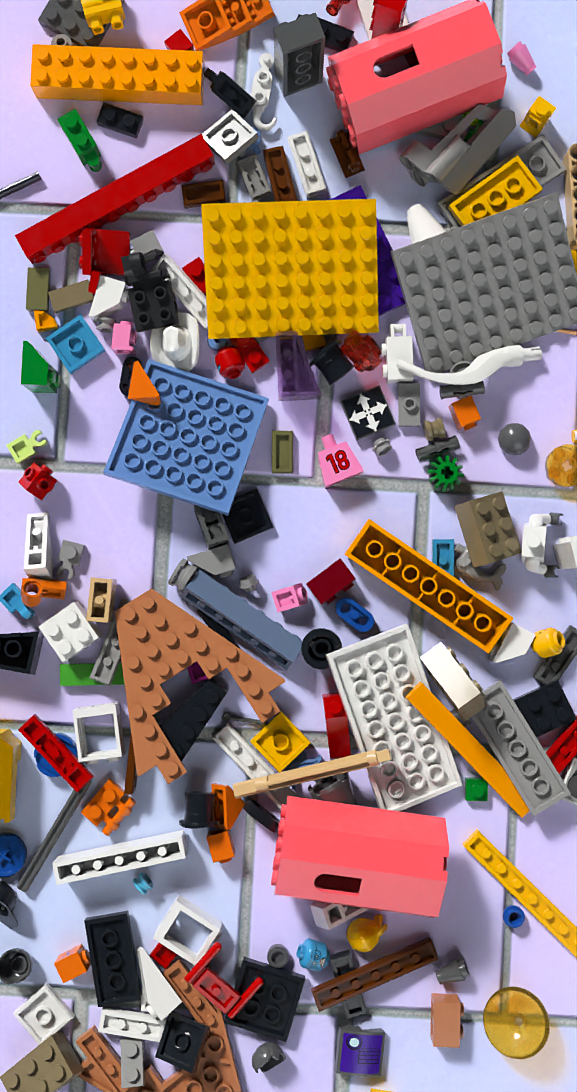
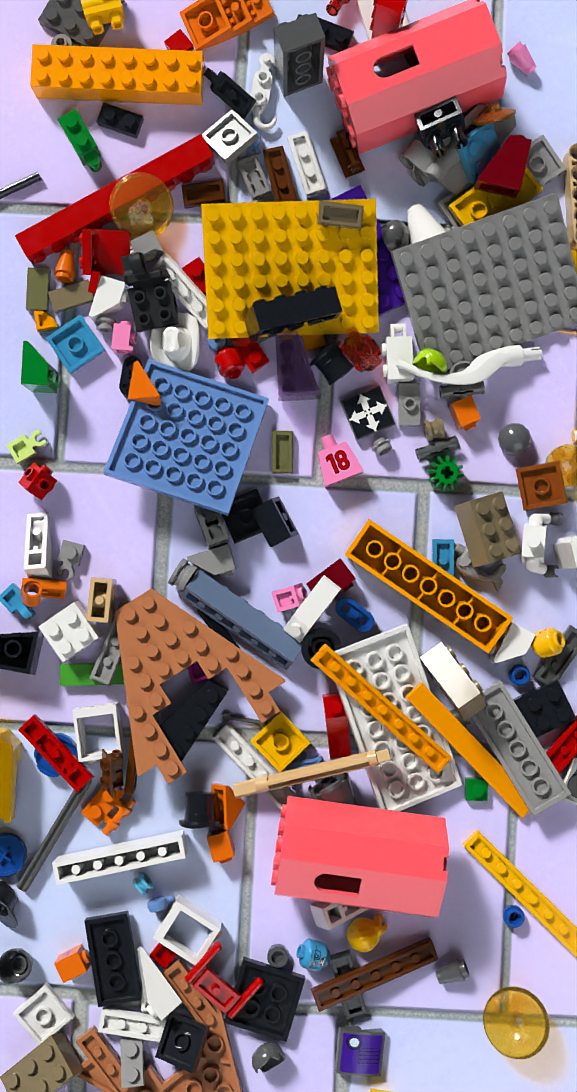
(65, 267): none -> orange cone
(111, 777): none -> reddish brown hinge
(135, 191): none -> clear yellow dish
(159, 903): none -> medium blue piece
(248, 583): light grey plate -> none
(262, 815): black beam -> none
(274, 521): none -> black panel
(292, 312): none -> black wedge
(312, 609): none -> white slope
(340, 215): none -> dark tan tile
(381, 708): none -> light orange tile
(395, 235): none -> dark grey hair
(431, 361): none -> lime hair
(440, 123): none -> black brick
(445, 1020): nougat brick -> none
(479, 151): none -> dark azure plate
(494, 114): none -> clear orange dish
(506, 169): none -> dark red slope
(525, 675): none -> blue plate
(537, 116): yellow window -> none
(541, 485): none -> dark orange plate

